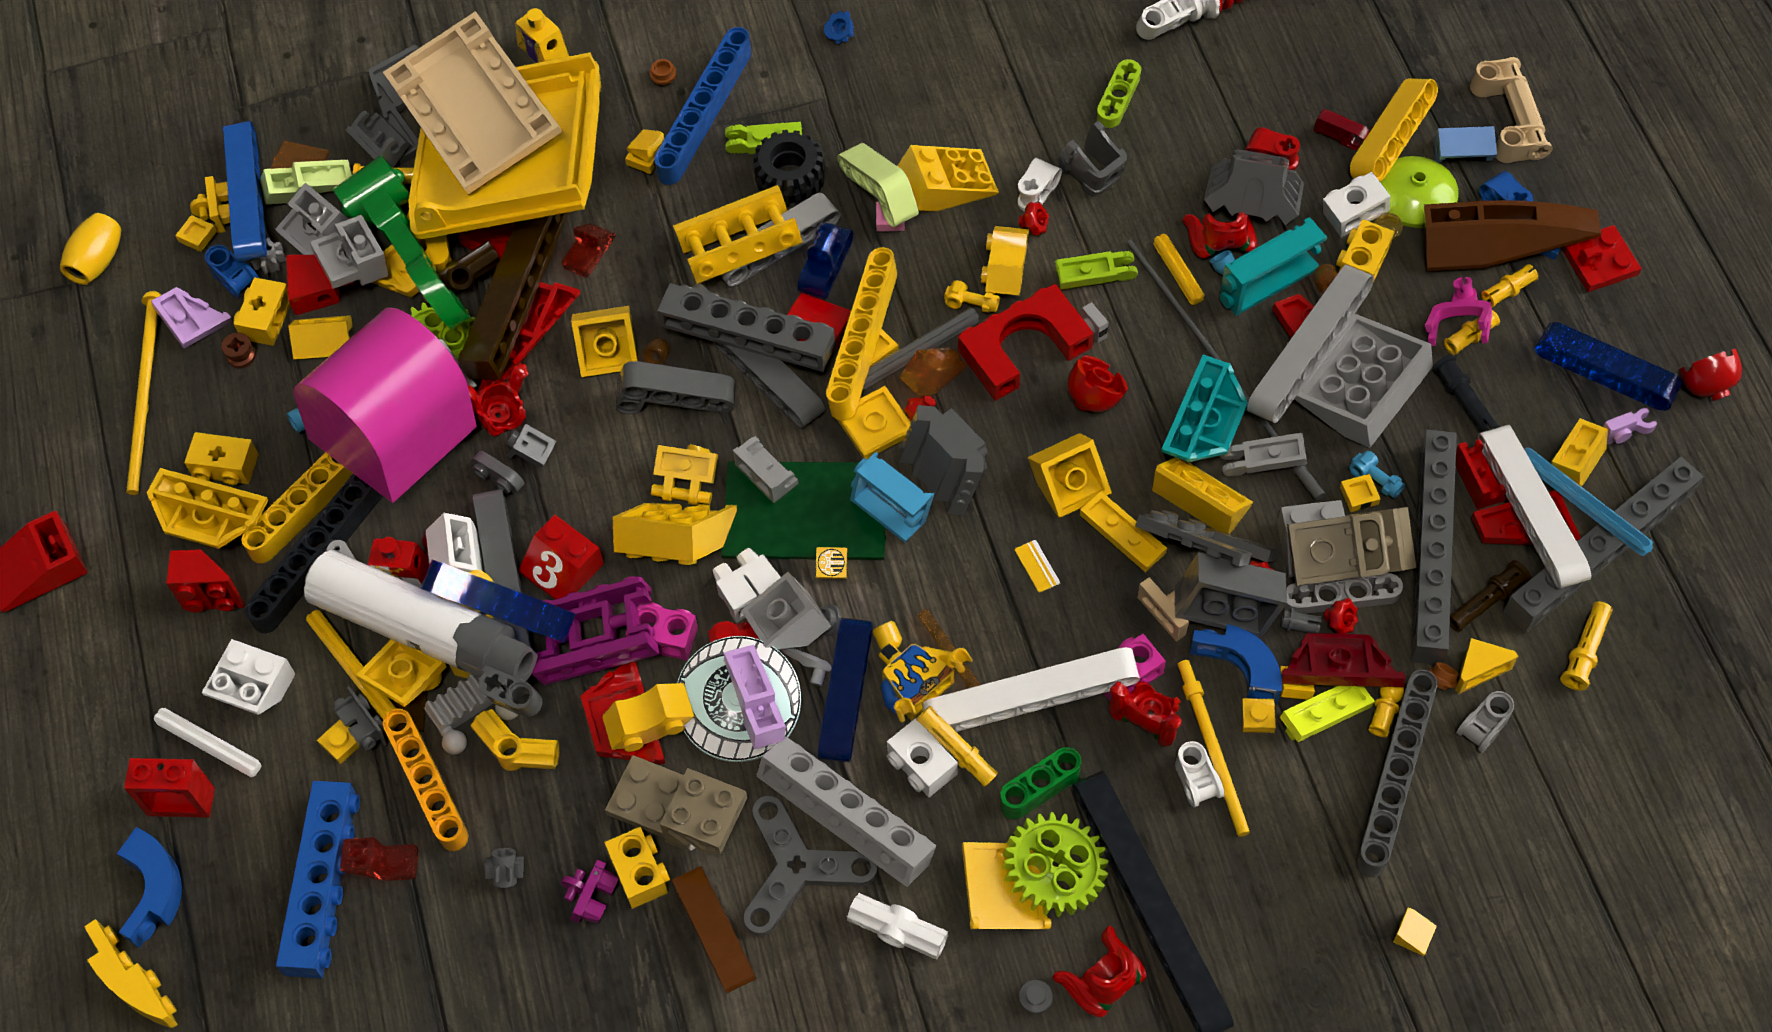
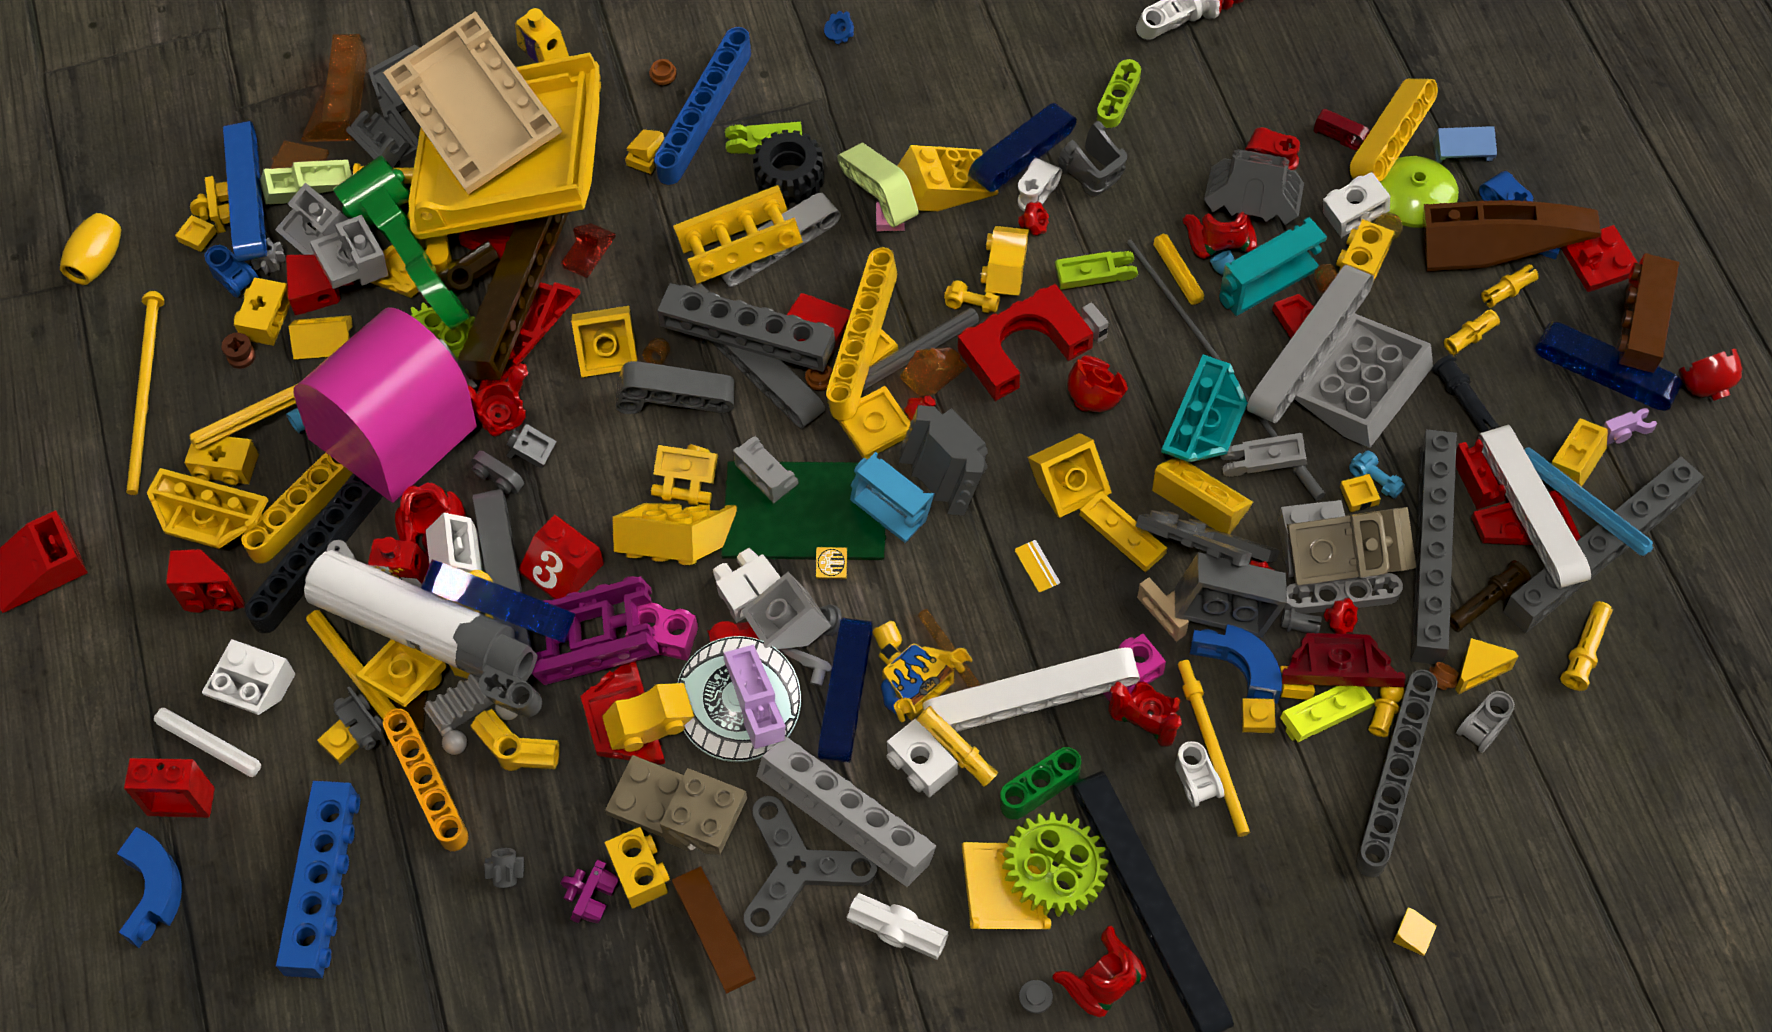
(128, 980): yellow slope -> none
(188, 317): lavender wing -> none
(243, 418): none -> yellow axle
(342, 92): none -> clear orange wedge
(373, 860): clear red slope -> none
(422, 507): none -> red hair
(818, 380): none -> dark orange plate
(825, 259): clear blue piece -> none
(1022, 147): none -> clear blue beam
(1463, 303): dark pink piece -> none
(1518, 141): tan piece -> none
(1647, 312): none -> reddish brown wedge

